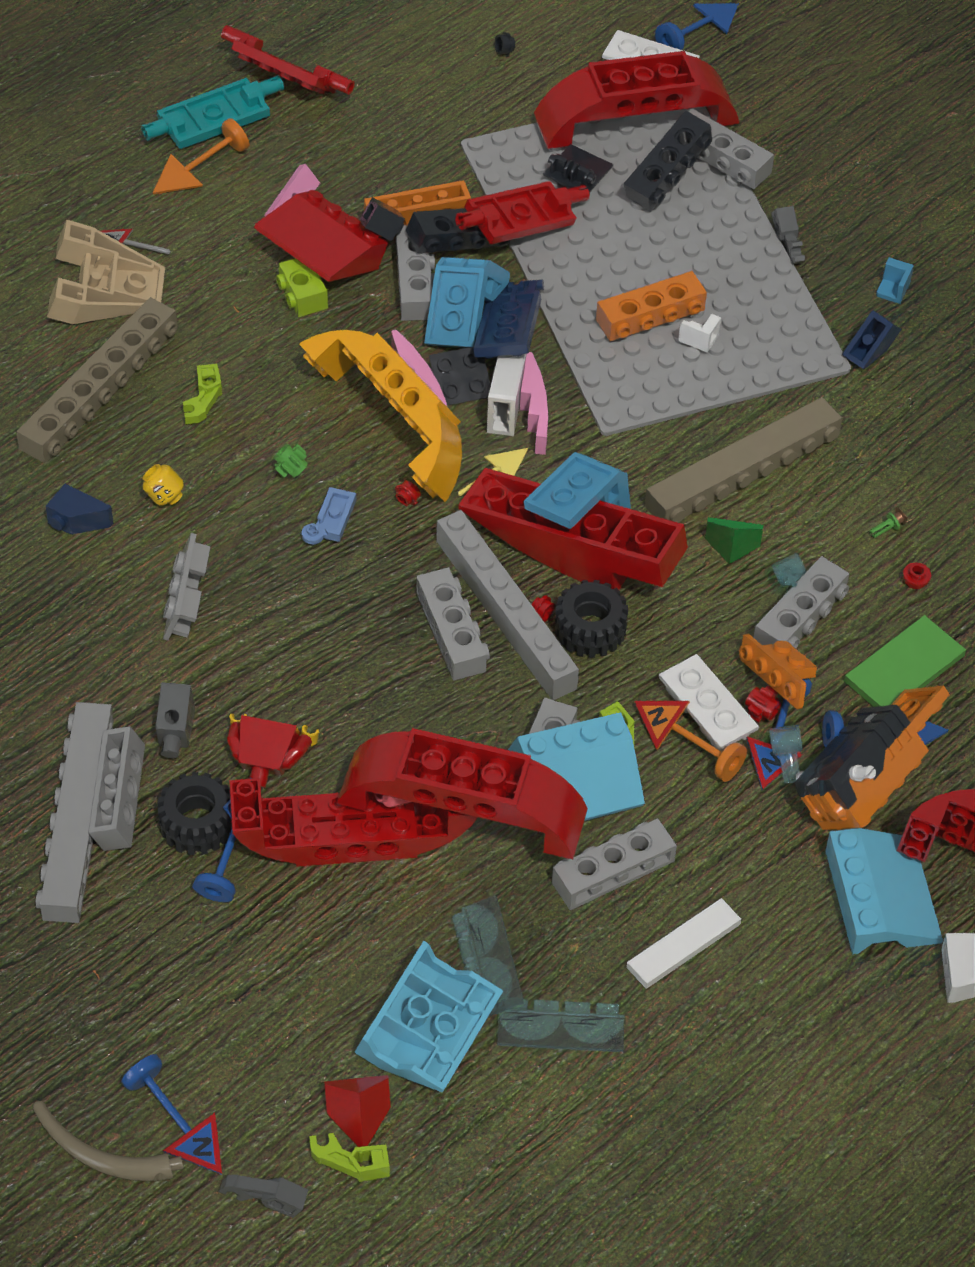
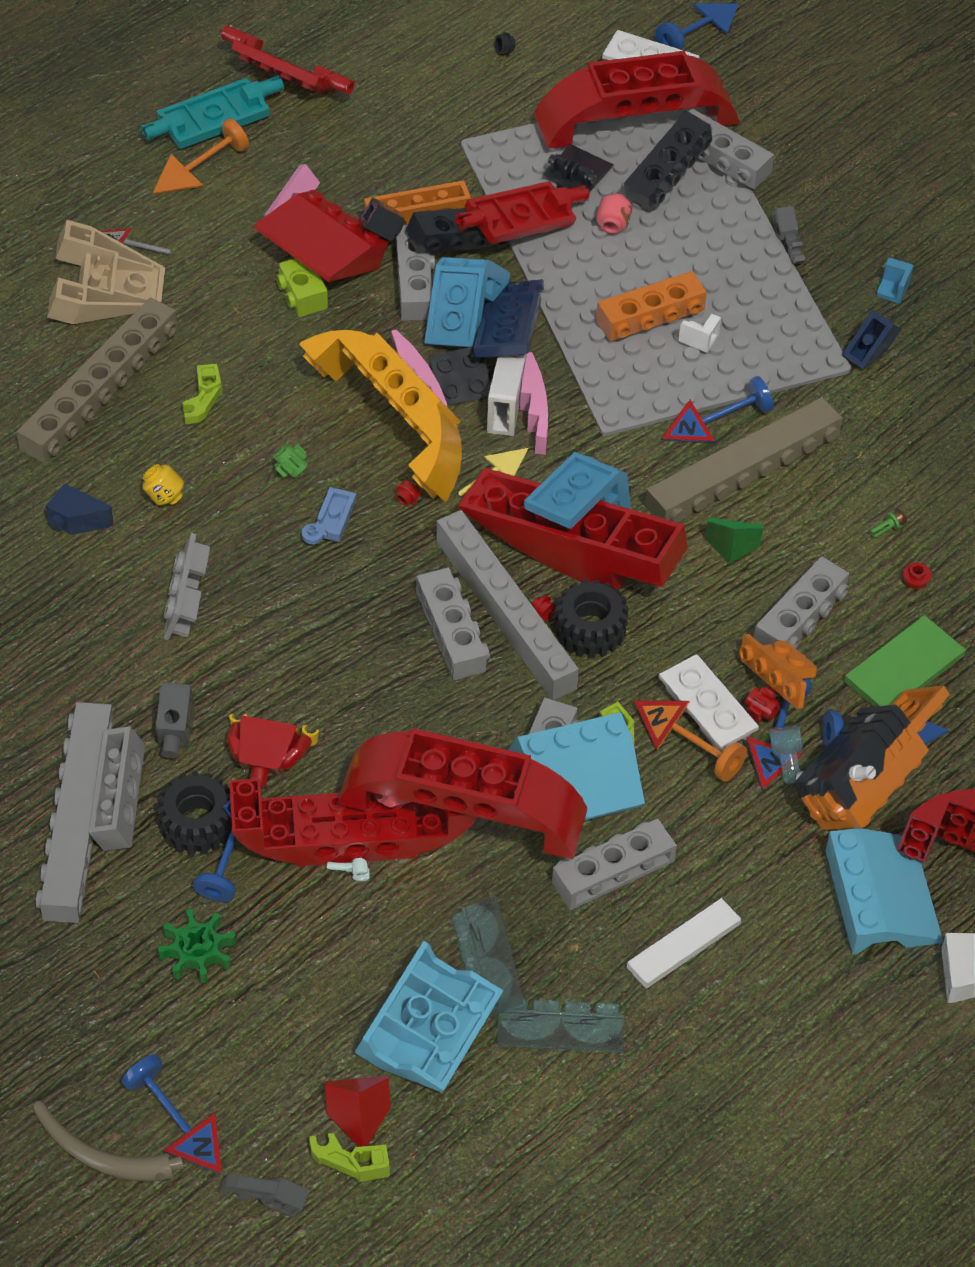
(196, 946): none -> green gear
(358, 868): none -> light aqua hand
(614, 213): none -> coral head
(692, 428): none -> blue piece
(789, 570): clear light blue axle -> none

